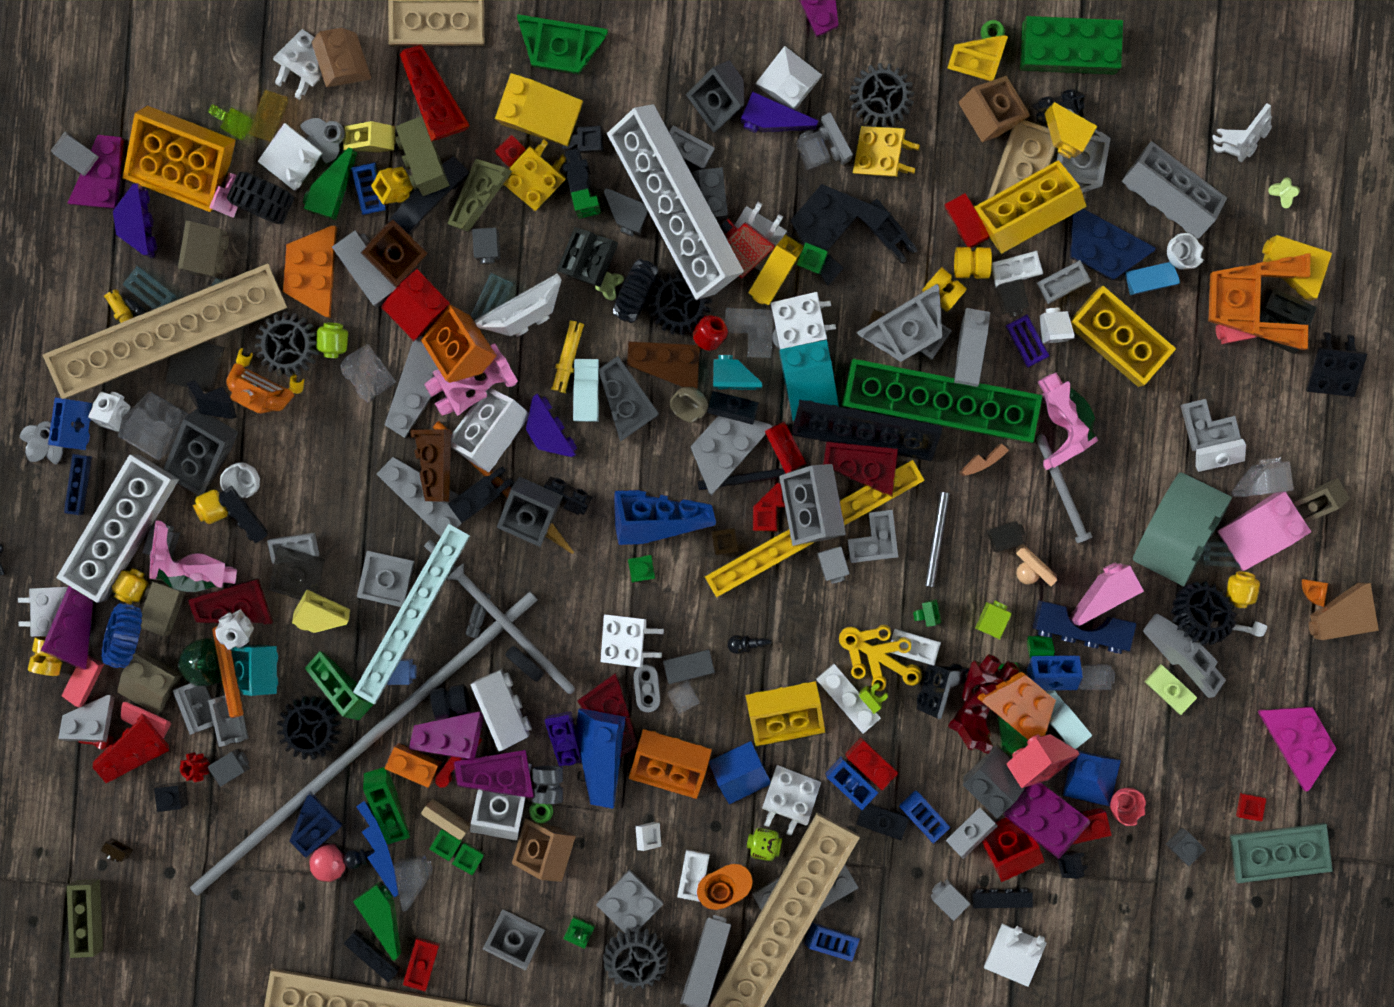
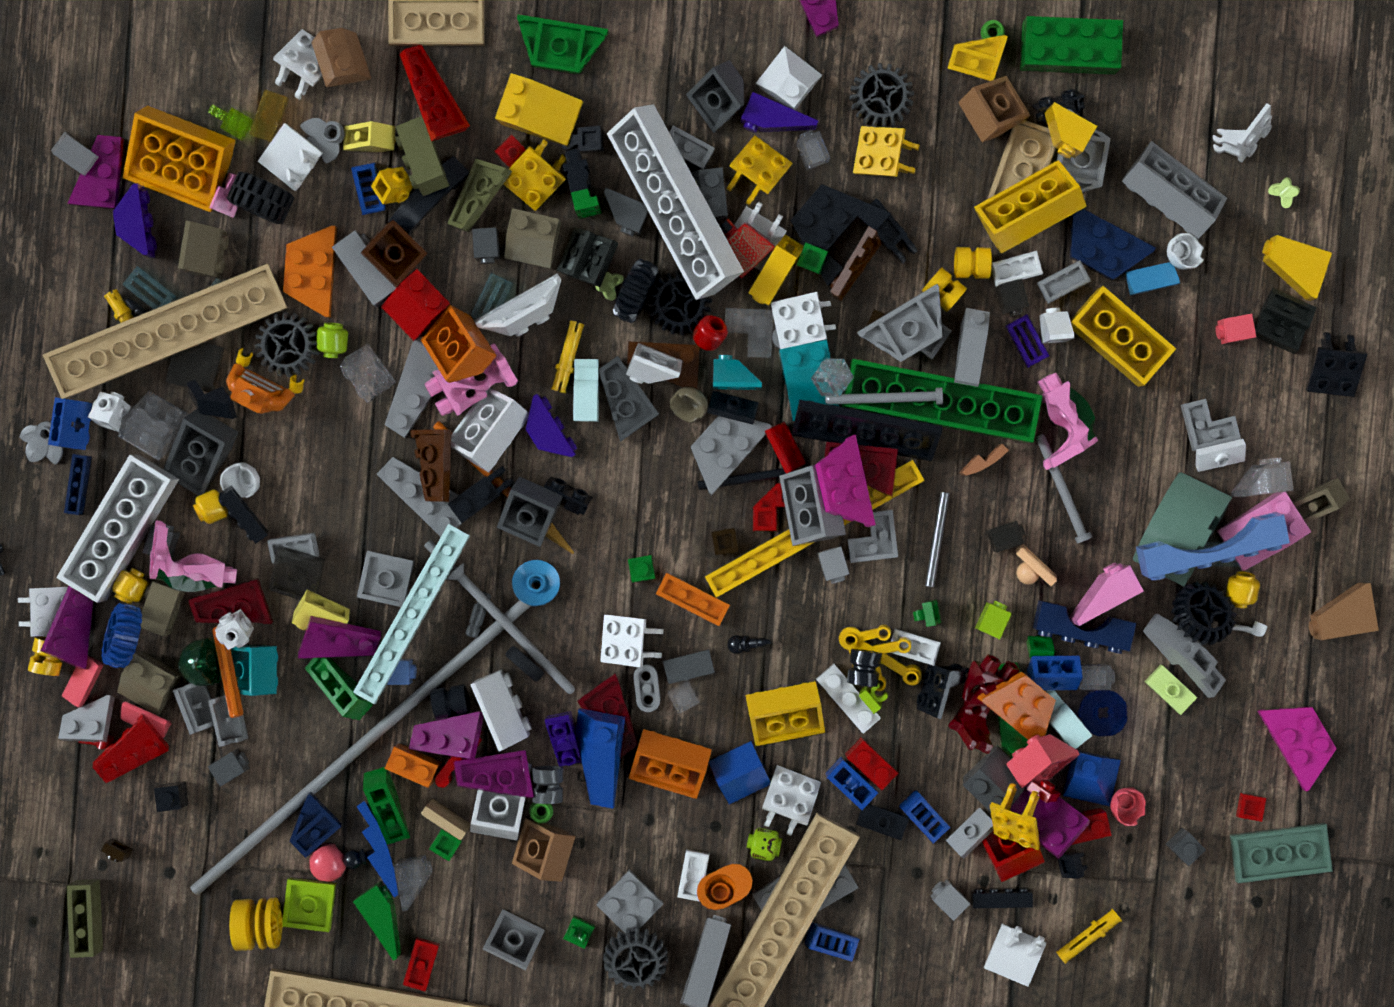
(194, 767): red gear -> none
(255, 923): none -> yellow wheel
(309, 904): none -> lime plate
(313, 737): black gear -> none
(329, 189): green slope -> none
(337, 639): none -> magenta wing
(372, 956): black piece -> none
(468, 858): green plate -> none
(531, 238): none -> dark tan slope
(532, 572): none -> dark azure dish
(648, 836): white plate -> none
(649, 518): blue wedge -> none
(652, 366): none -> white slope
(692, 599): none -> orange plate
(760, 165): none -> yellow plate
(830, 131): light grey plate -> none
(832, 377): none -> clear brick
(844, 484): none -> dark pink wing
(856, 264): none -> reddish brown wing
(864, 667): none -> black wheel
(936, 395): none -> light grey bar
(967, 221): red slope -> none
(1014, 826): none -> yellow plate
(1046, 790): none -> red plate
(1111, 919): none -> yellow pin
(1116, 710): none -> clear blue plate
(1236, 299): orange wing -> none
(1260, 533): none -> medium blue arch
(1315, 591): orange tile -> none

